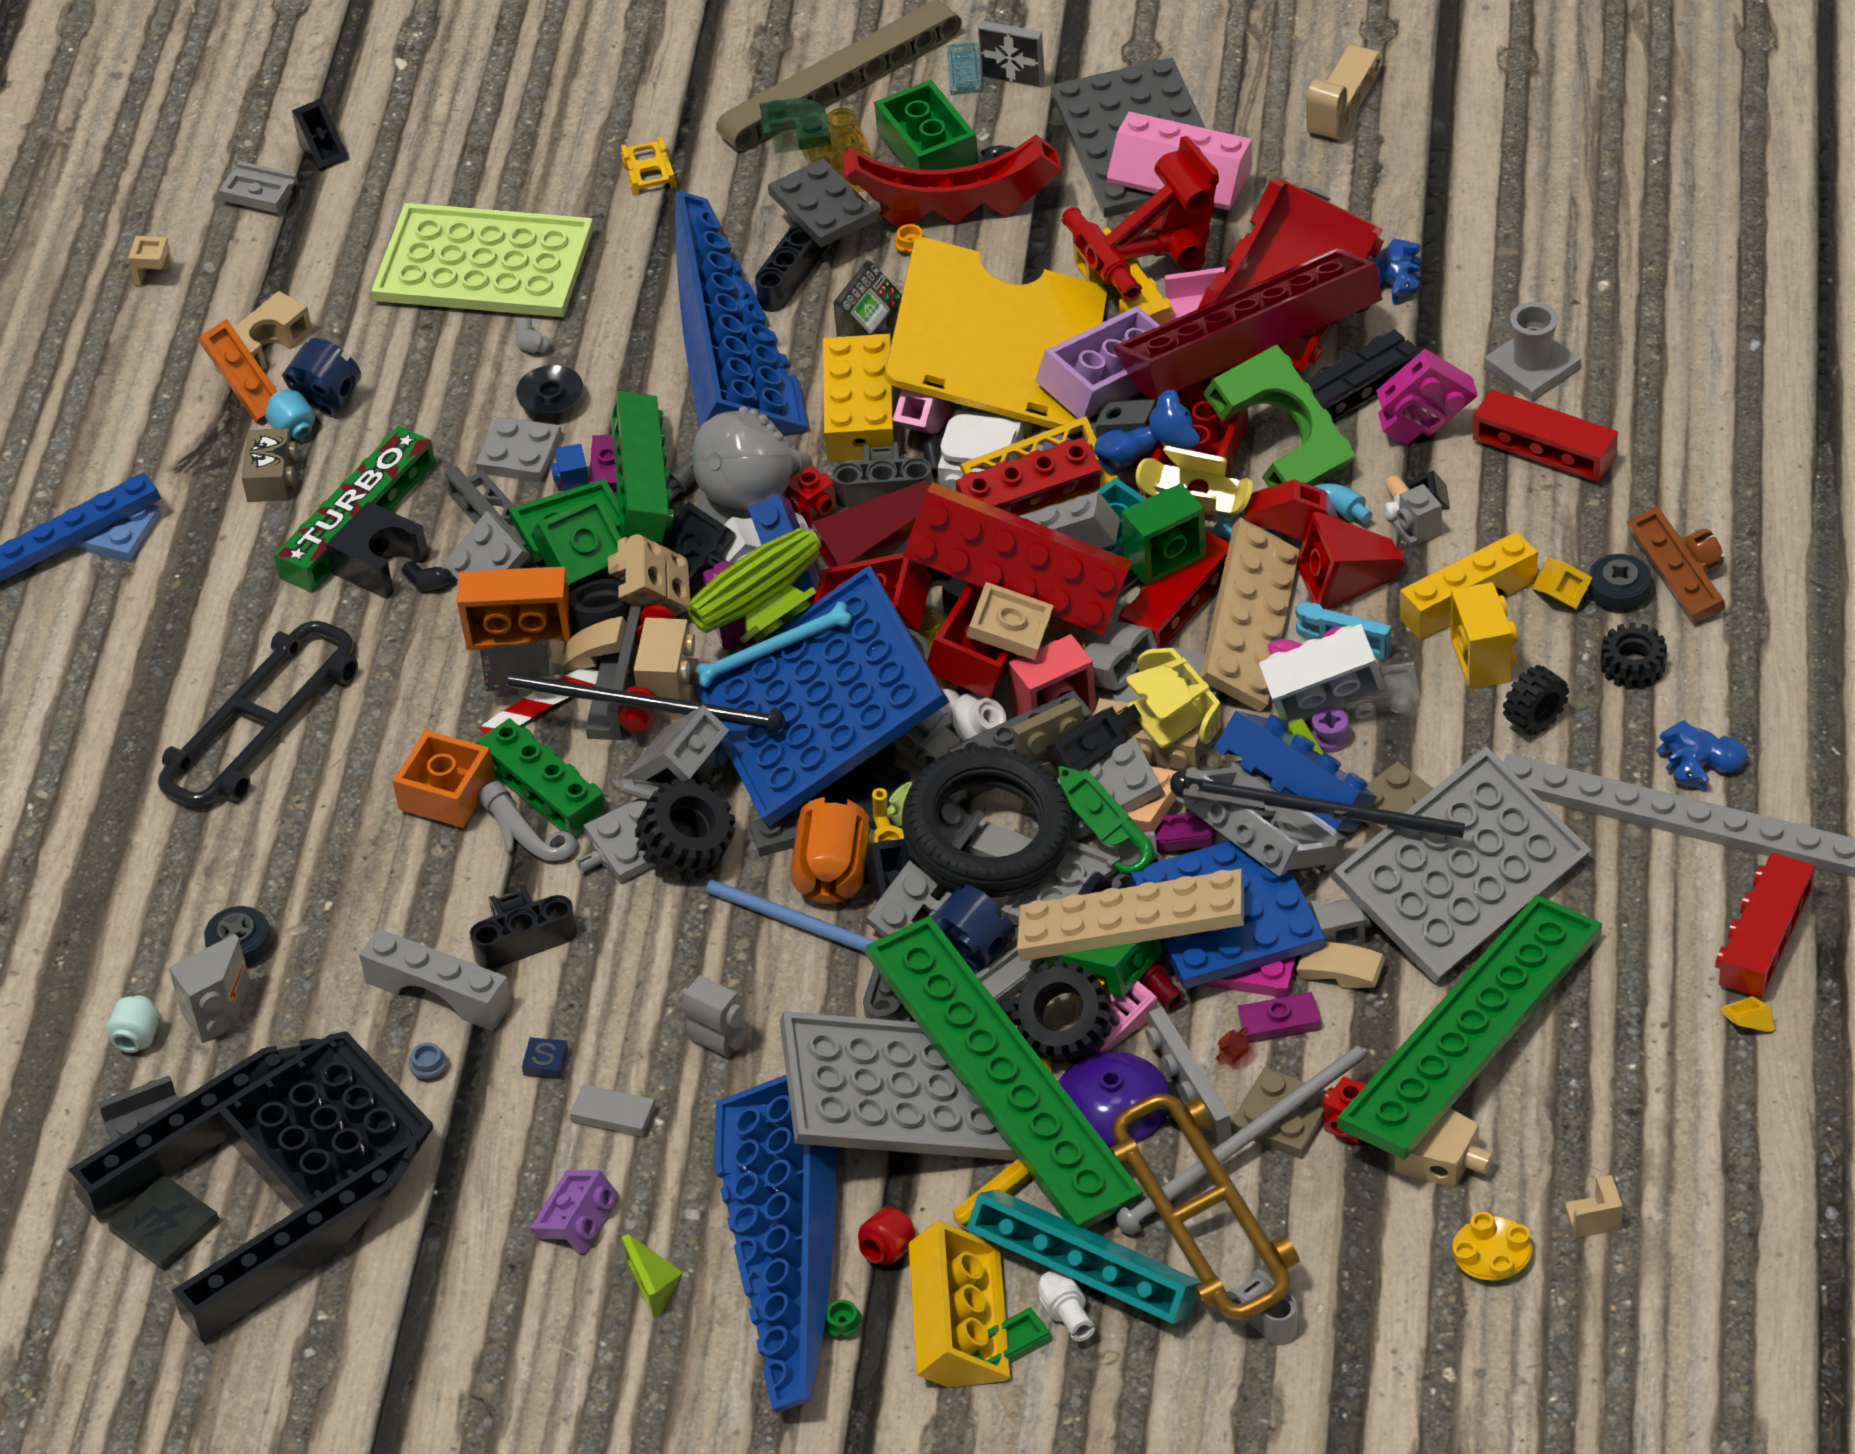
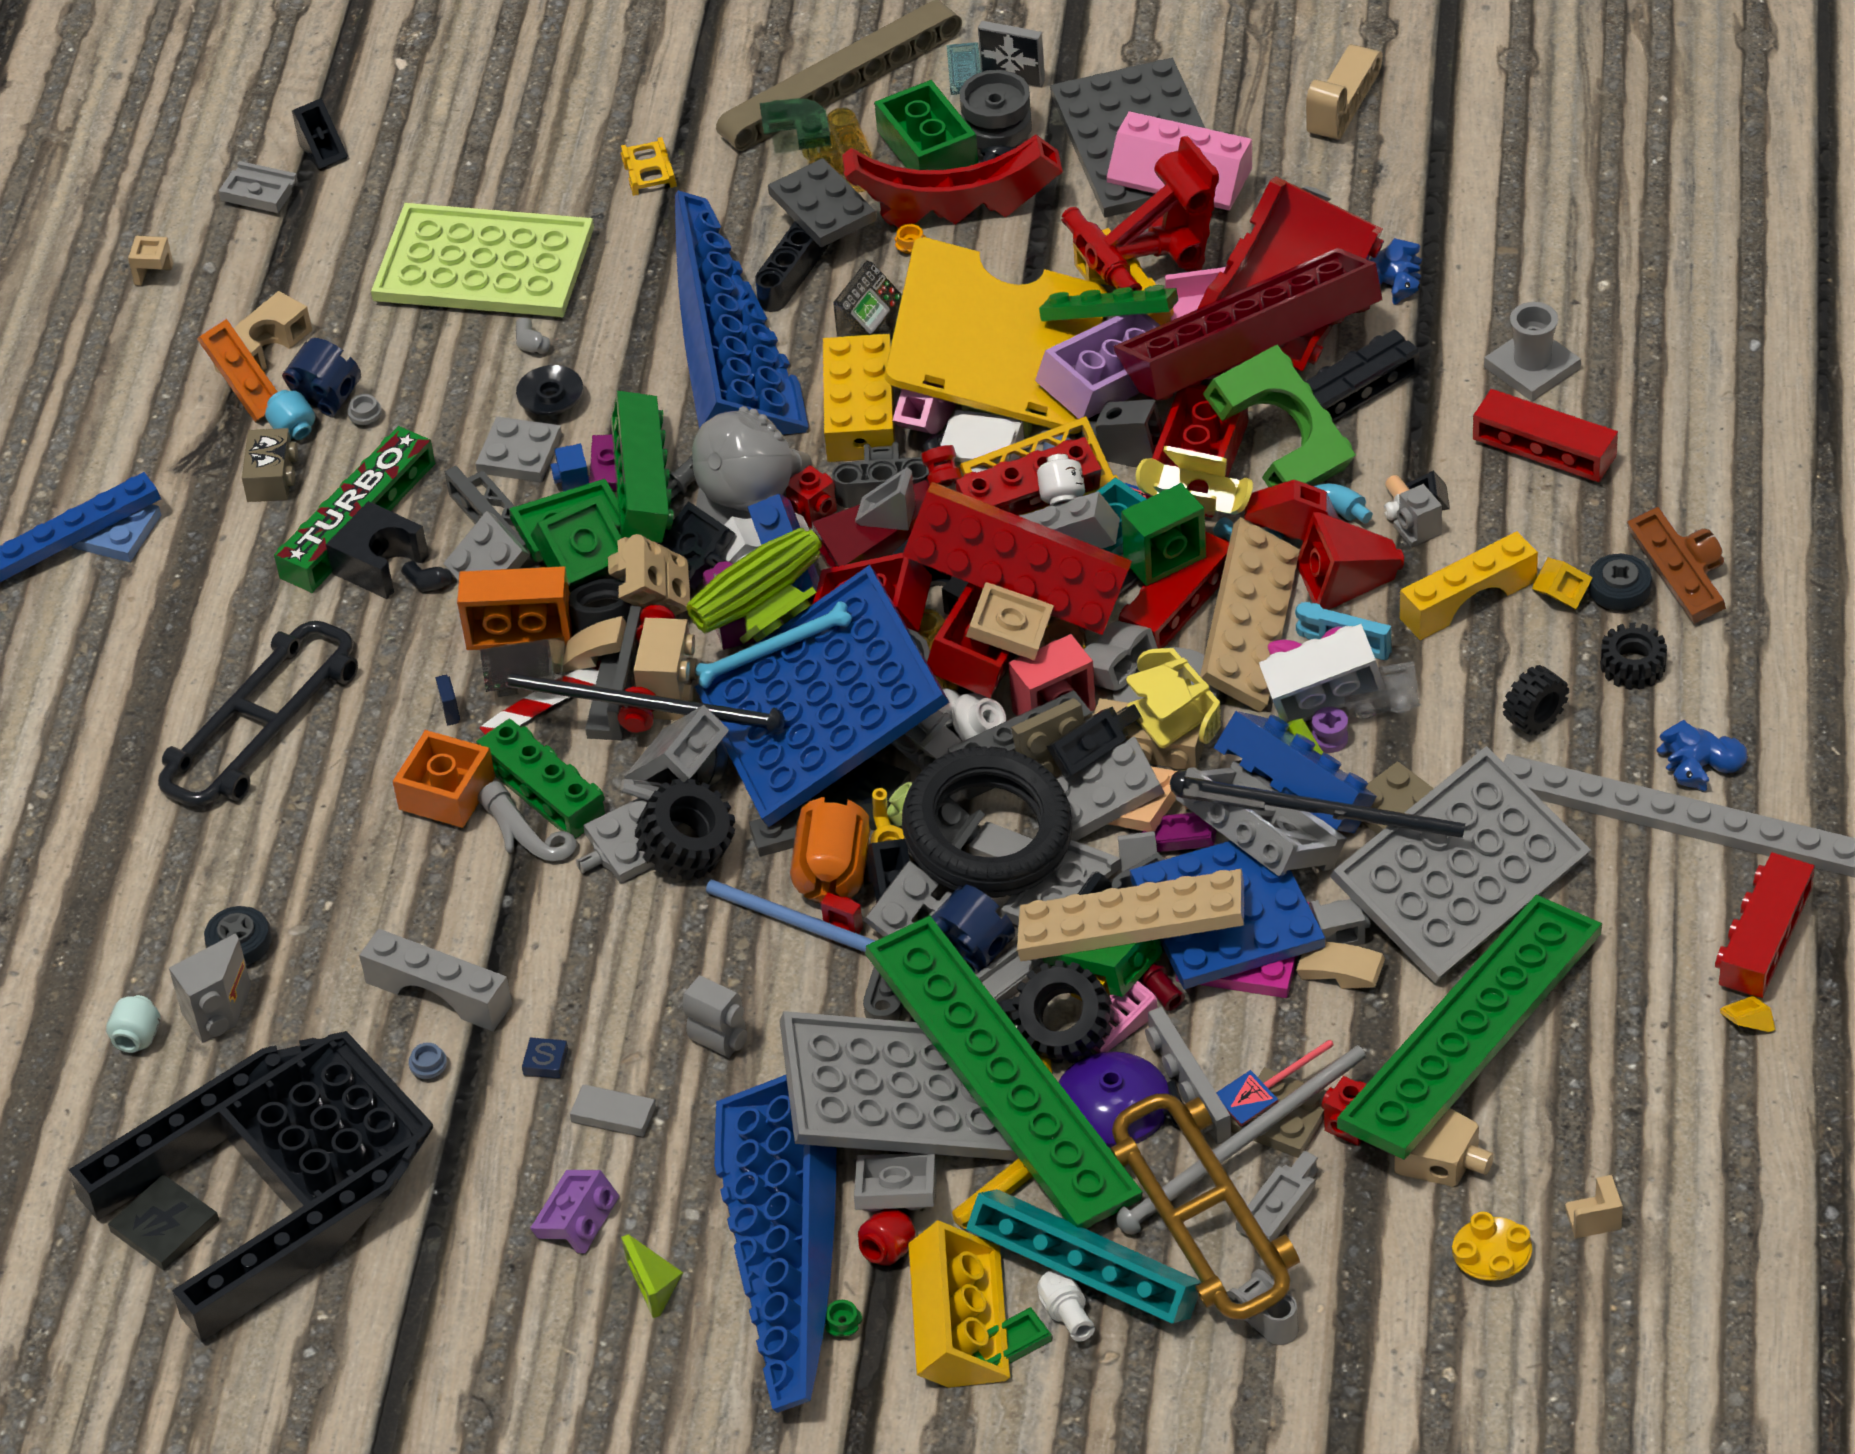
(134, 1107): dark grey bracket -> none
(364, 409): none -> light grey plate
(448, 699): none -> dark blue tile
(521, 928): black piece -> none
(842, 912): none -> red plate
(889, 504): none -> light grey slope
(895, 1181): none -> light grey plate
(941, 465): none -> red wheel
(997, 108): none -> dark grey wheel
(1060, 479): none -> white head
(1104, 816): green plate -> none
(1119, 302): none -> green plate
(1168, 424): blue animal -> none
(1233, 1046): clear red plate -> none
(1250, 1096): none -> piece
(1280, 1017): magenta plate -> none
(1283, 1195): none -> light grey hinge
(1423, 397): dark pink piece -> none
(1482, 635): yellow brick -> none

